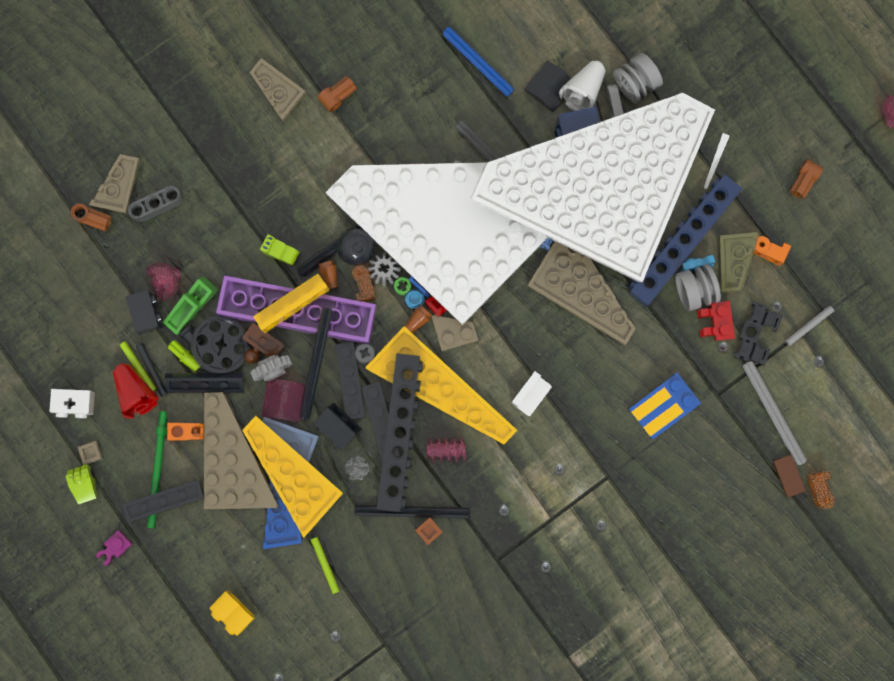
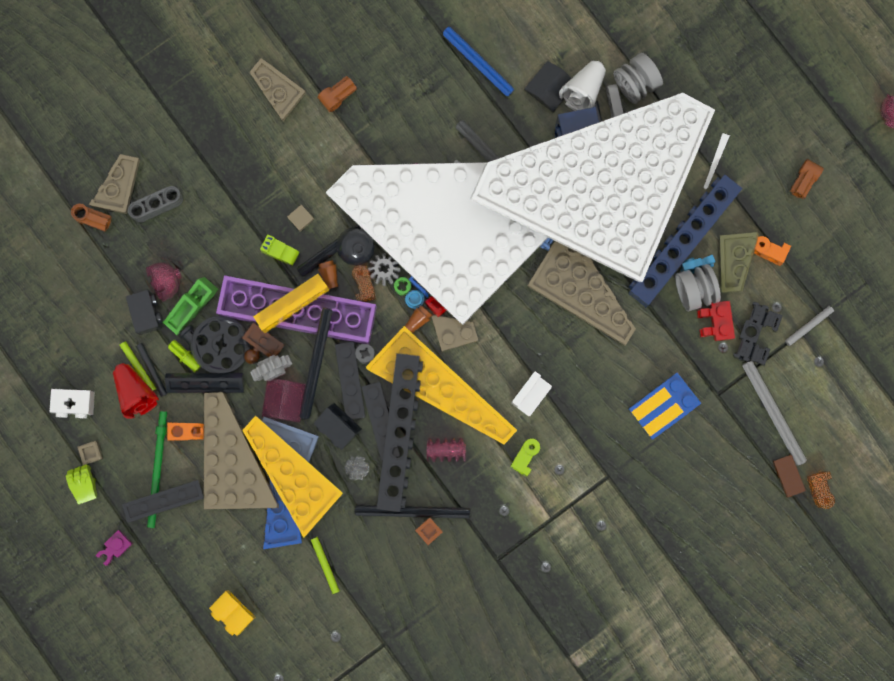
(300, 218): none -> dark tan tile
(524, 456): none -> lime leg

